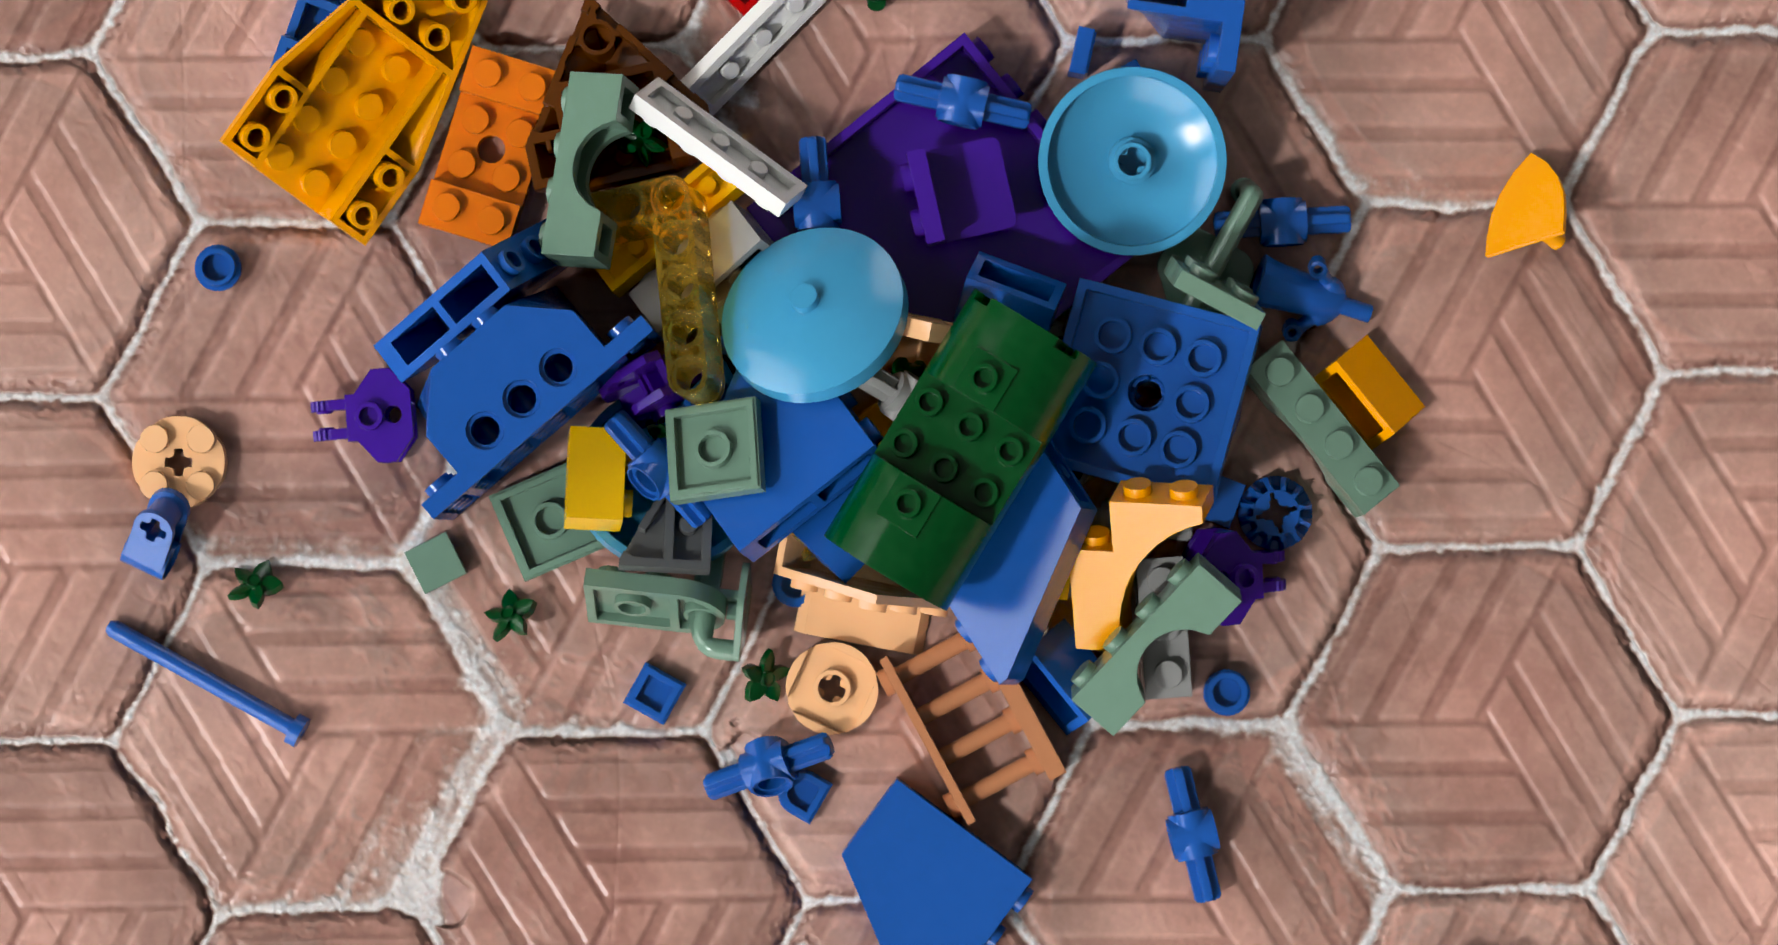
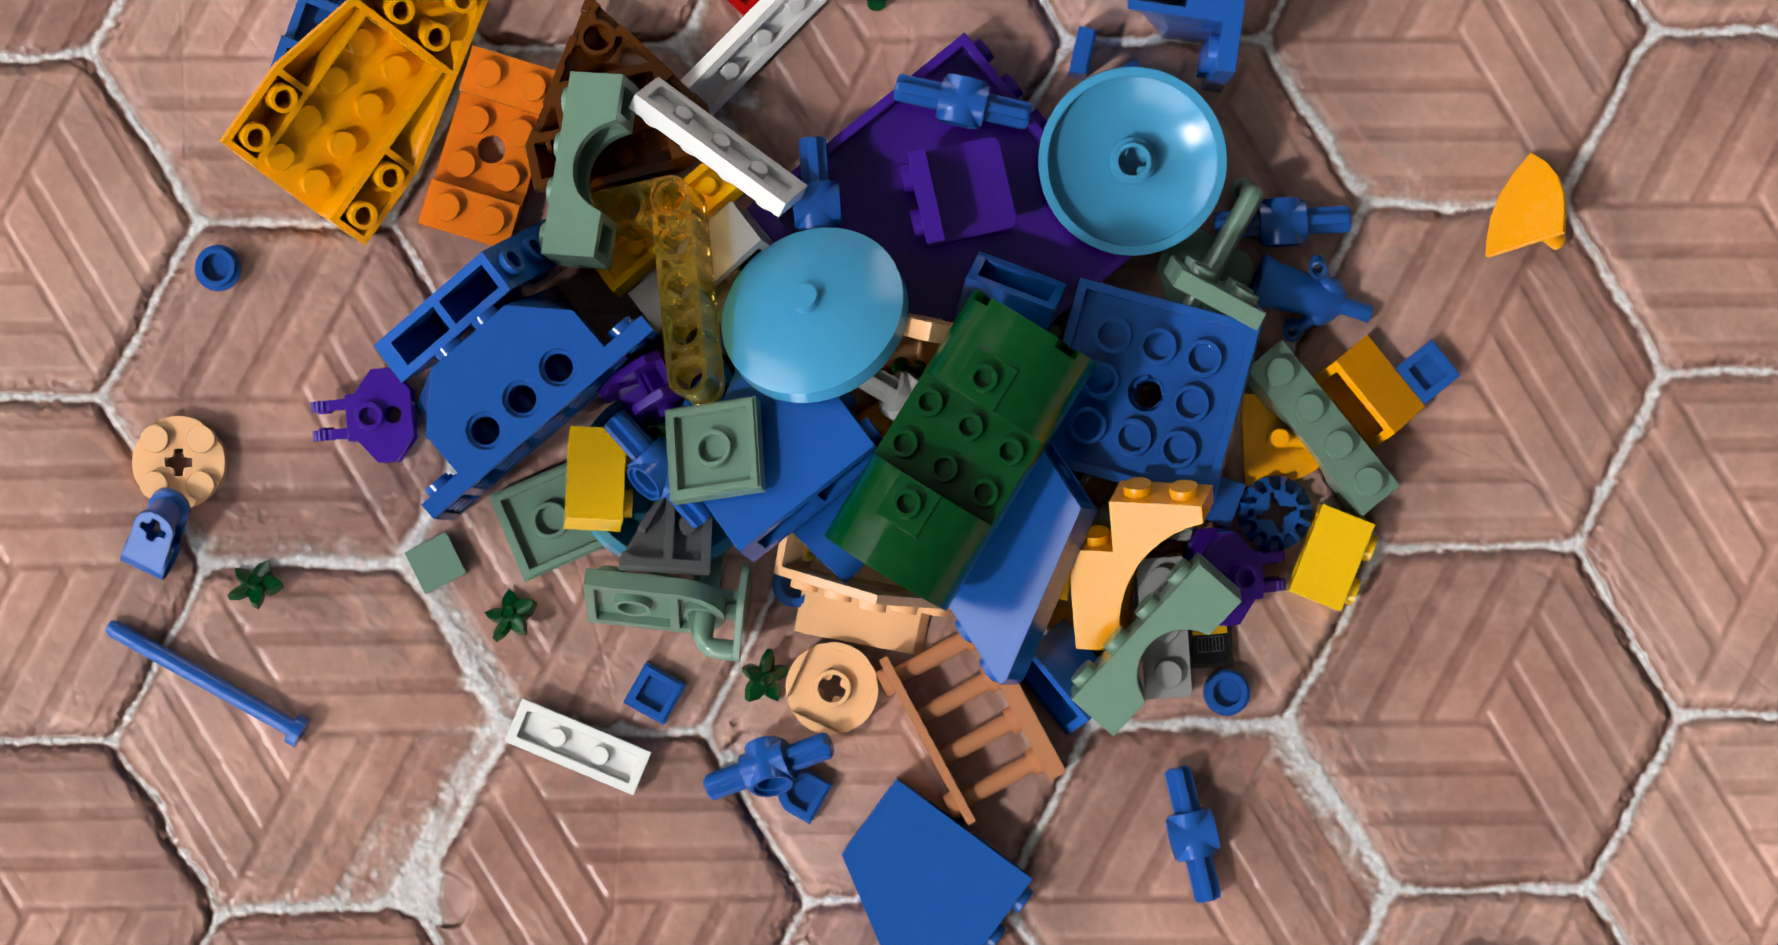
(578, 746): none -> white plate
(642, 142): dark green plant -> none
(1211, 649): none -> slope
(1271, 445): none -> light orange shield
(1331, 558): none -> yellow brick
(1427, 371): none -> blue tile

